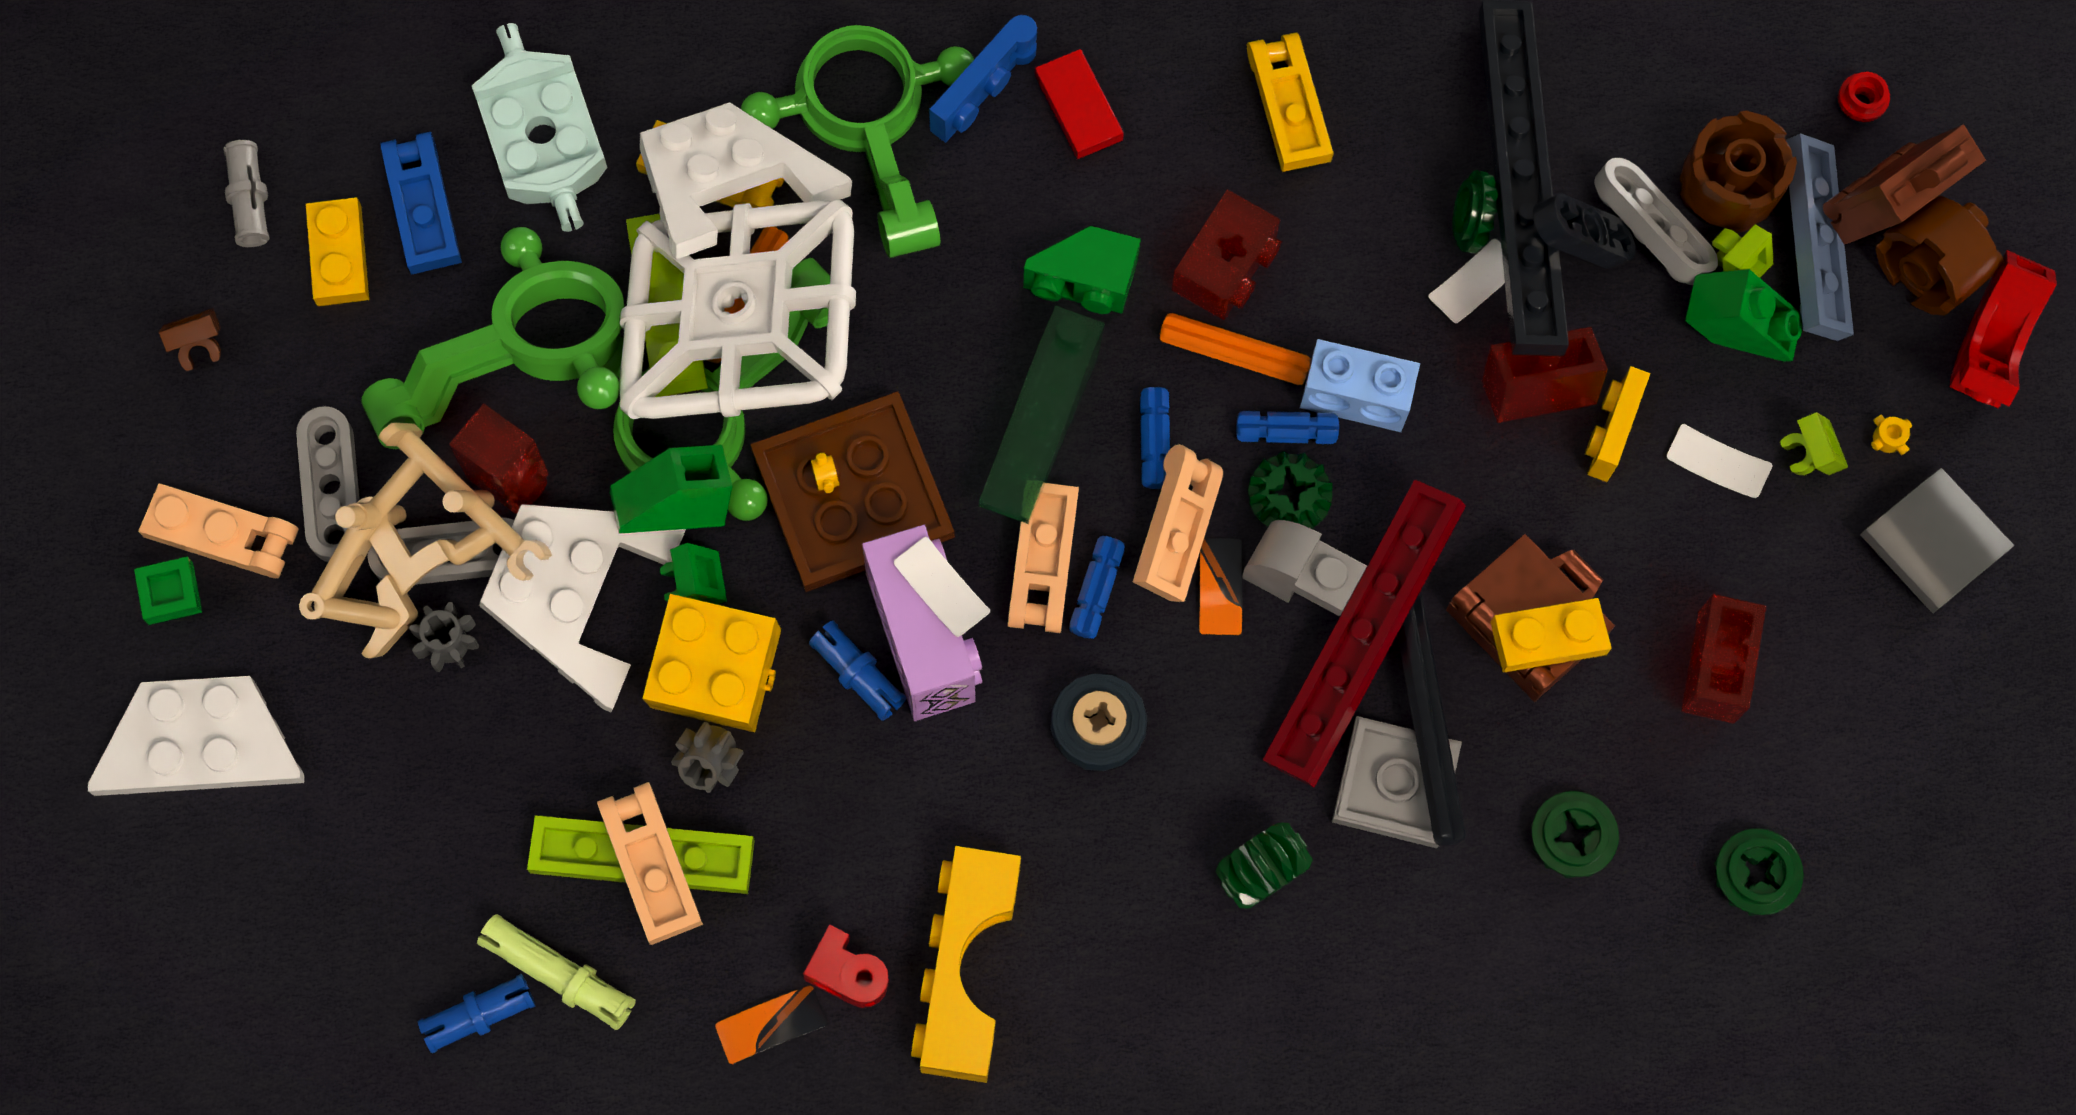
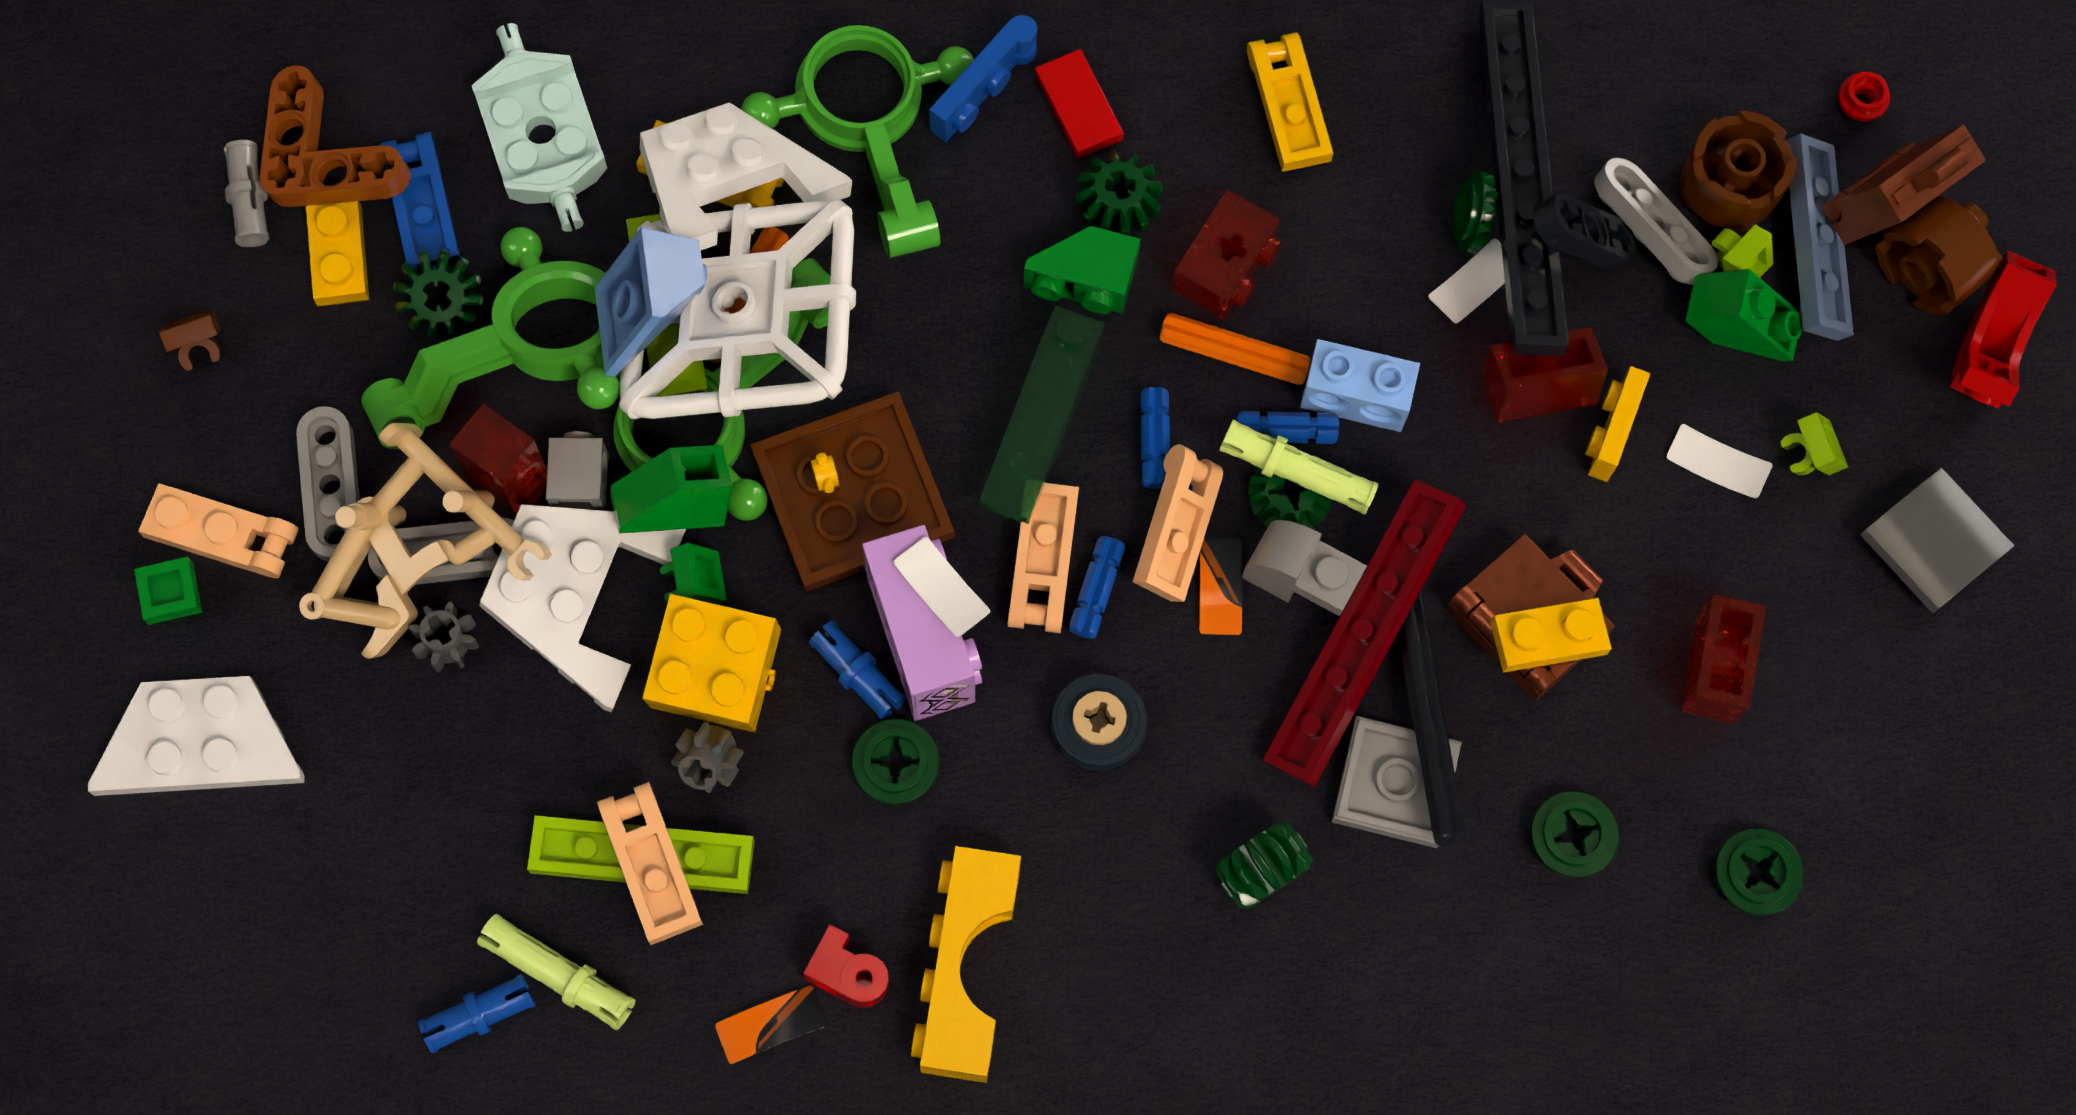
(313, 165): none -> dark orange beam
(419, 292): none -> dark green gear
(577, 472): none -> light grey brick
(646, 293): none -> medium blue slope
(877, 744): none -> dark green gear
(1134, 183): none -> dark green gear
(1299, 467): none -> yellowish green pin
(1891, 434): yellow piece -> none

